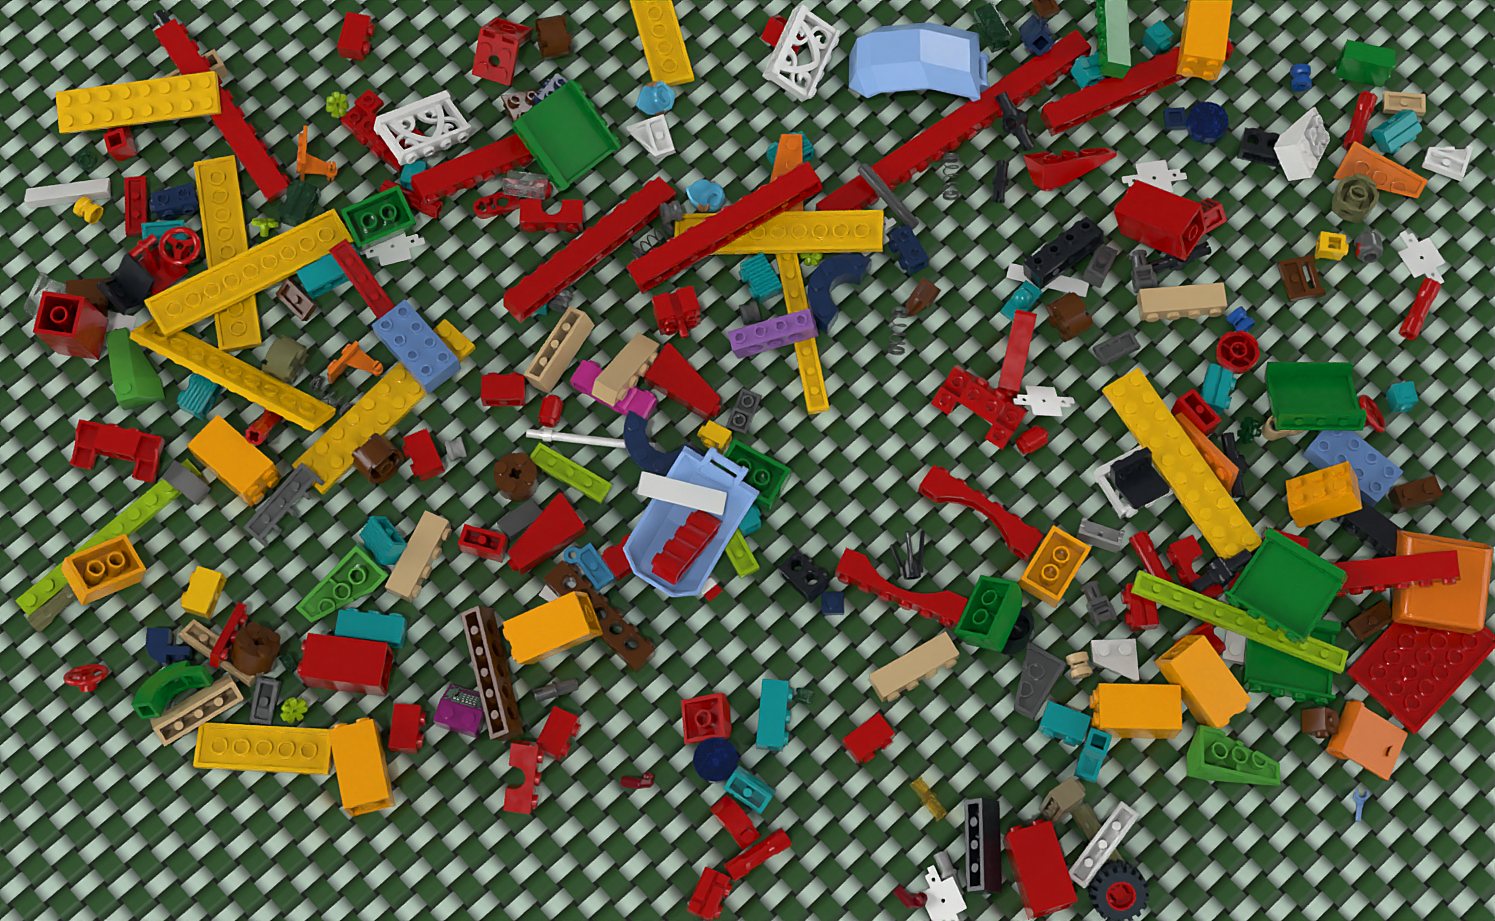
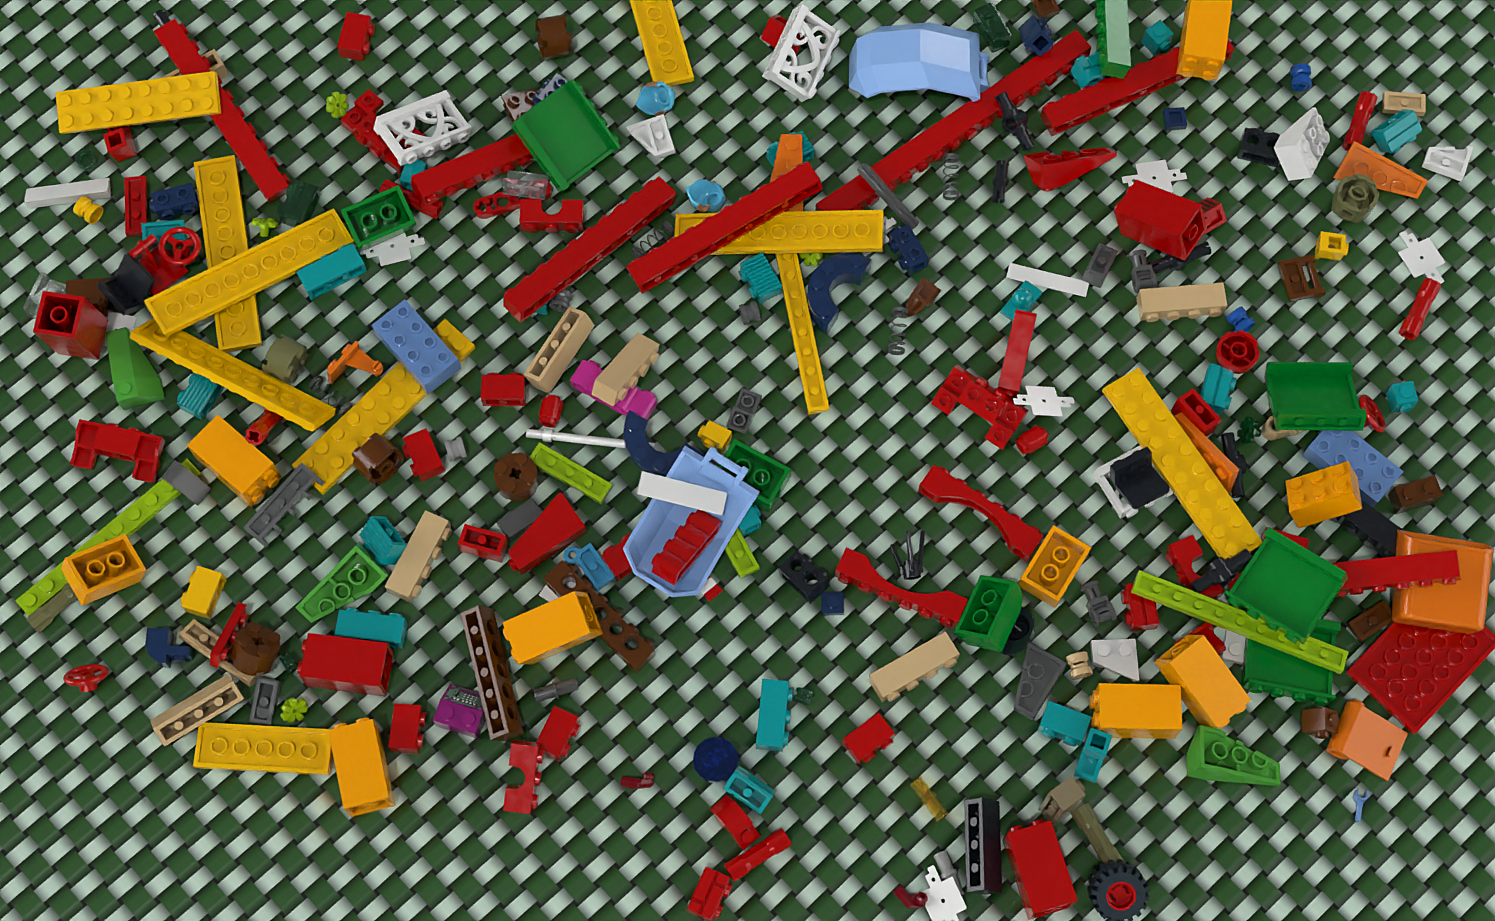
(165, 684): green arch -> none
(296, 299): reddish brown plate -> none
(310, 164): orange plate -> none
(361, 278): red tile -> none
(500, 39): red bracket -> none
(670, 212): dark grey wheel -> none
(676, 311): red brick -> none
(681, 383): red slope -> none
(706, 718): red slope -> none
(773, 333): medium lavender brick -> none
(1063, 252): black brick -> none
(1069, 316): reddish brown brick -> none
(1099, 535): light grey hinge -> none
(1103, 844): white slope -> none
(1116, 347): dark grey plate -> none
(1145, 550): red axle -> none
(1207, 122): clear blue piece -> none
(1365, 63): green brick -> none
(1368, 247): dark grey head -> none

